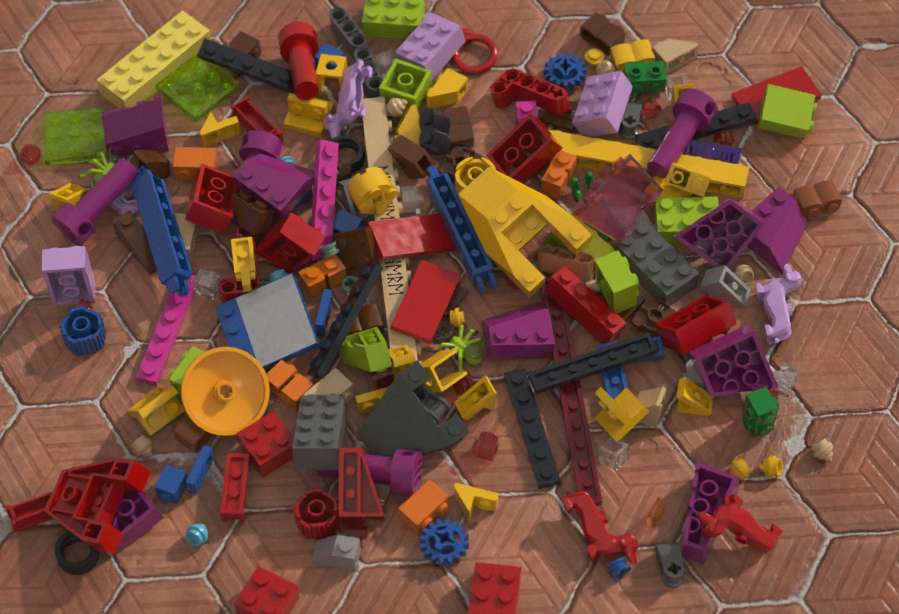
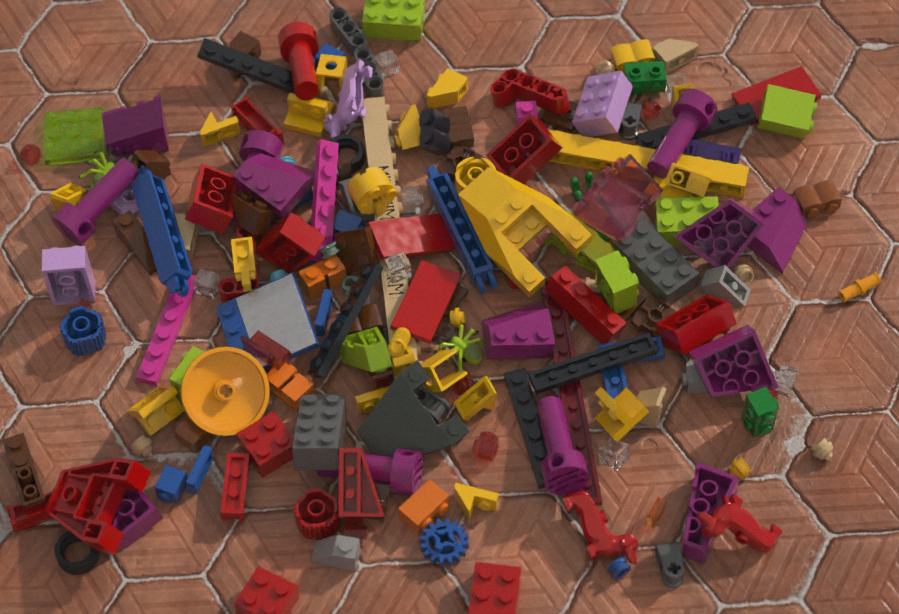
(23, 470): none -> reddish brown slope
(159, 55): light yellow brick -> none
(188, 160): orange piece -> none
(196, 534): medium azure plate -> none
(197, 87): clear neon green plate -> none
(266, 349): none -> clear red panel
(333, 383): tan slope -> none
(396, 107): tan plate -> none
(397, 267): none -> clear plate
(401, 339): none -> yellow piece
(406, 82): lime brick -> none
(411, 157): reddish brown slope -> none
(432, 43): lavender brick -> none
(469, 37): red piece -> none
(553, 258): nougat beam -> none
(559, 175): orange piece -> none
(563, 467): none -> magenta piece
(574, 70): blue gear -> none
(593, 57): yellow plate -> none
(602, 33): reddish brown brick -> none
(693, 398): yellow slope -> none
(724, 138): clear red plate -> none
(772, 466): yellow plate -> none
(775, 304): lavender animal -> none
(859, 287): none -> light orange pin

